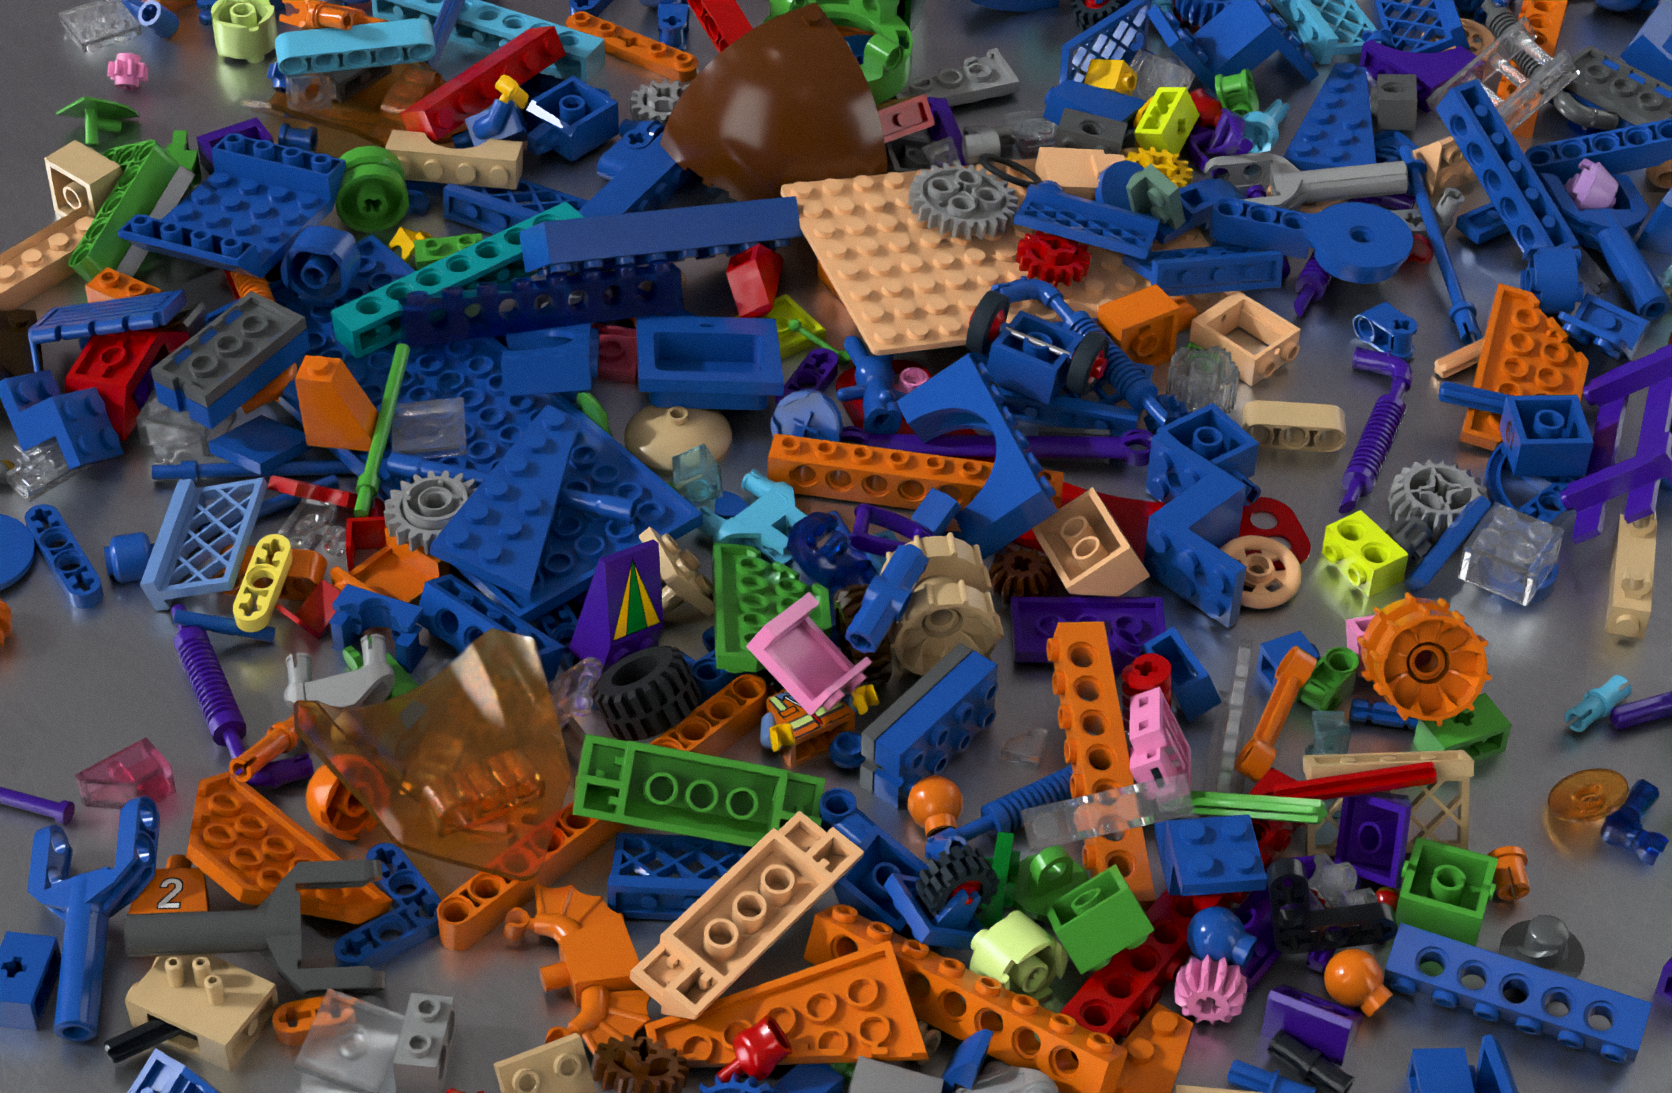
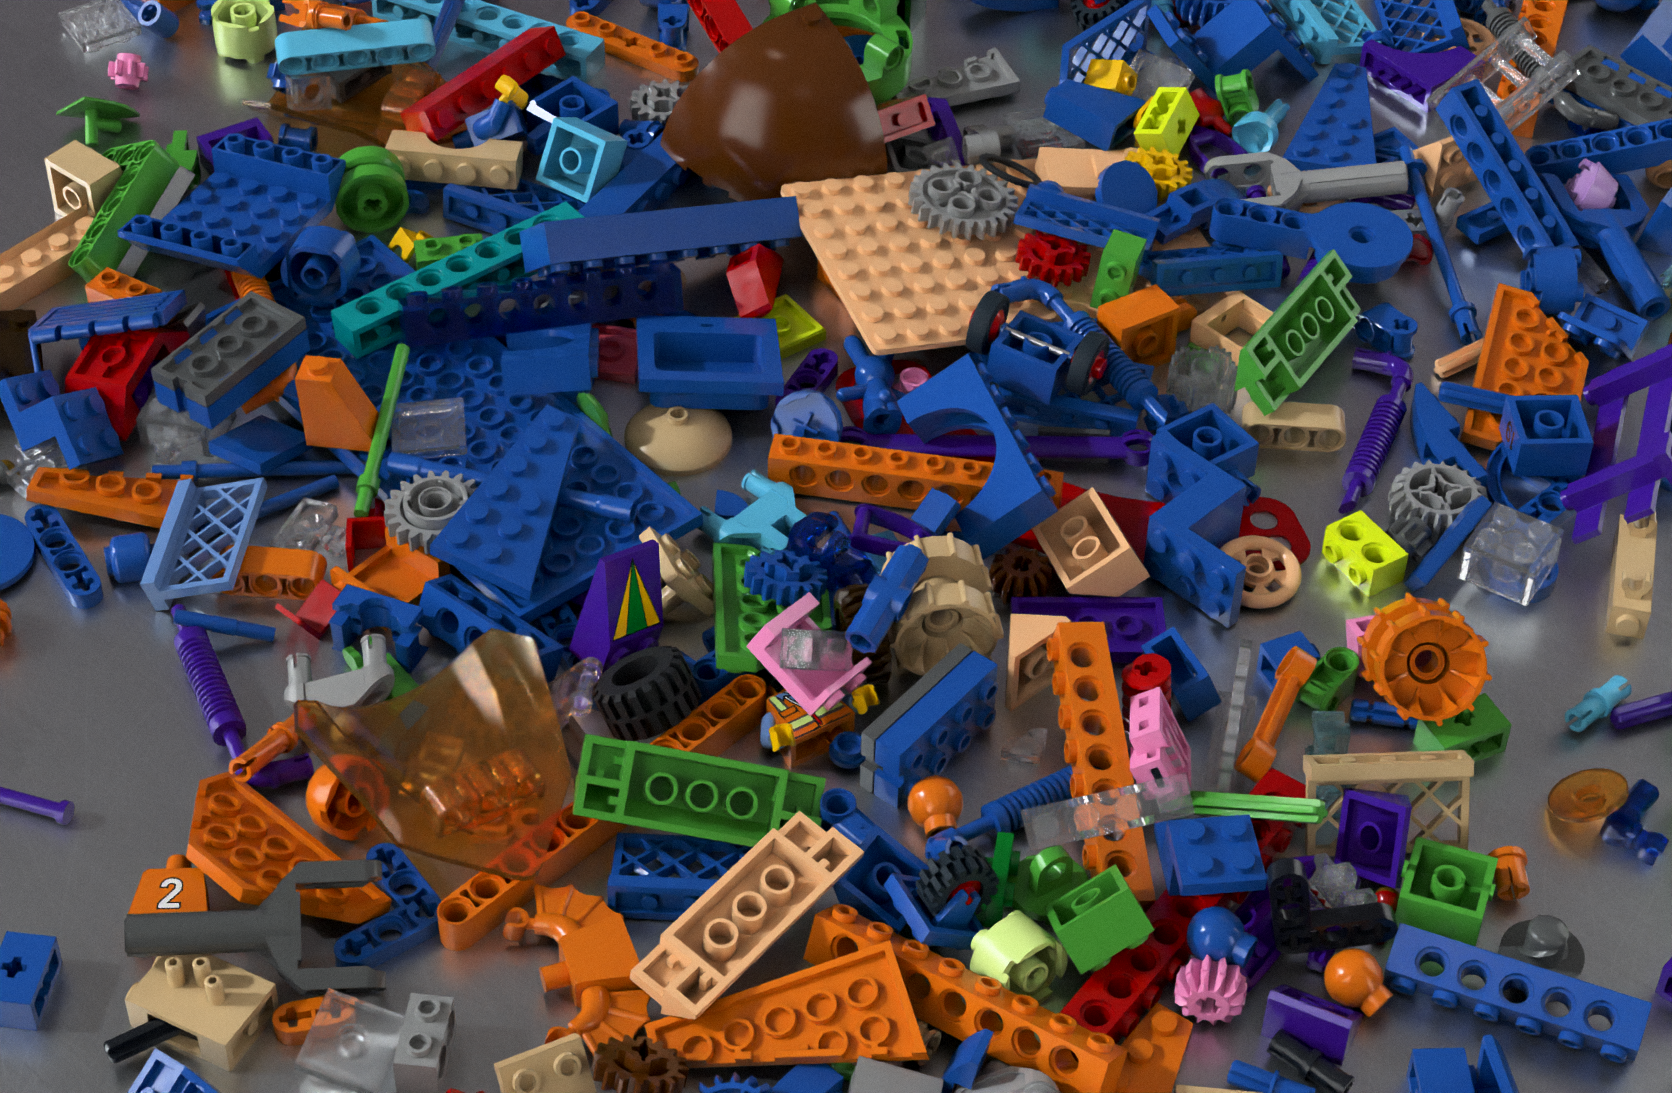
(86, 906): blue piece -> none
(107, 495): none -> orange wing
(126, 776): clear pink slope -> none
(265, 597): light yellow beam -> none
(313, 491): red tile -> none
(580, 158): none -> medium azure brick
(697, 476): clear light blue brick -> none
(757, 1050): red piece -> none
(784, 577): none -> blue gear
(796, 326): bright green hinge -> none
(815, 650): none -> clear slope
(1027, 660): none -> light nougat slope
(1090, 131): dark grey brick -> none
(1118, 267): none -> bright green brick
(1123, 649): dark purple cone -> none
(1154, 192): sand green bracket -> none
(1235, 138): dark purple piece -> none
(1298, 335): none -> bright green slope
(1360, 782): red axle -> none
(1394, 102): dark grey brick -> none
(1436, 435): none -> blue slope

